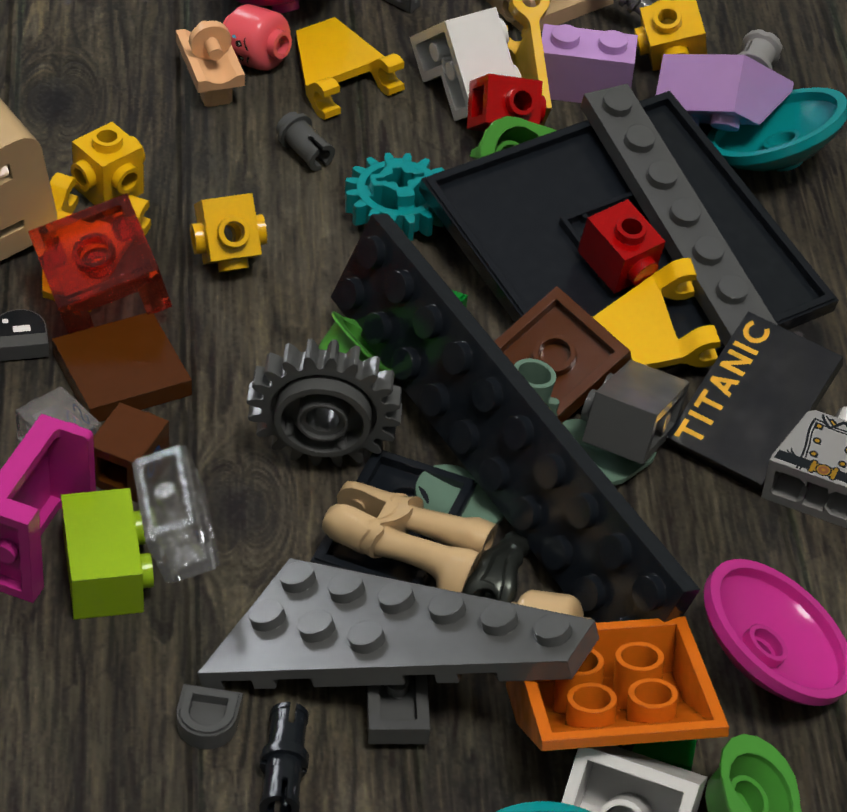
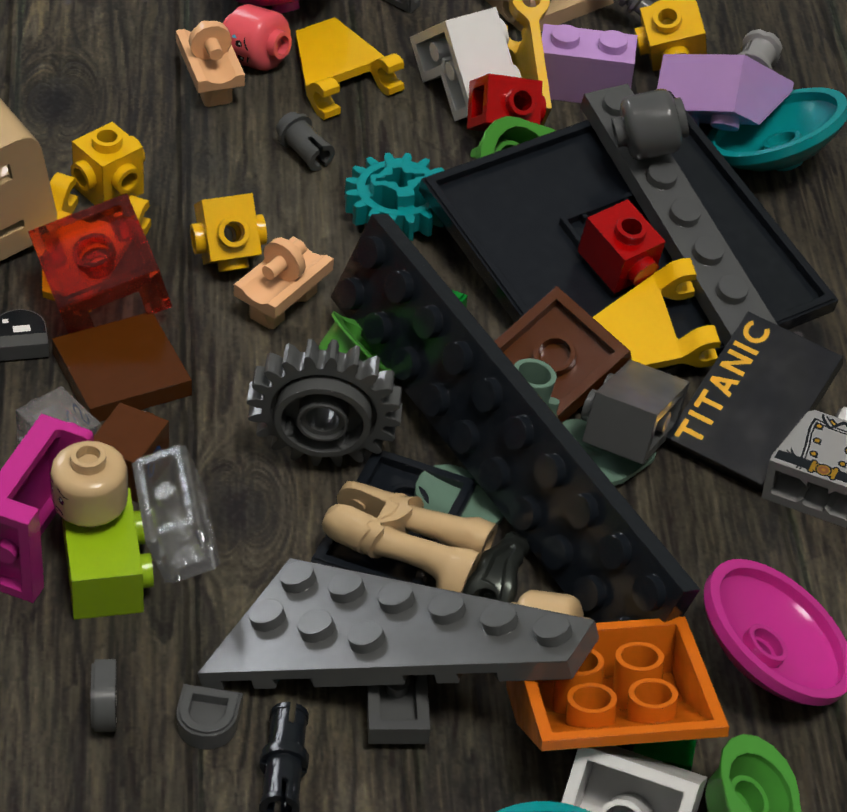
(89, 483): none -> tan head
(104, 695): none -> dark grey tile
(281, 279): none -> light nougat hips
(650, 124): none -> dark grey head

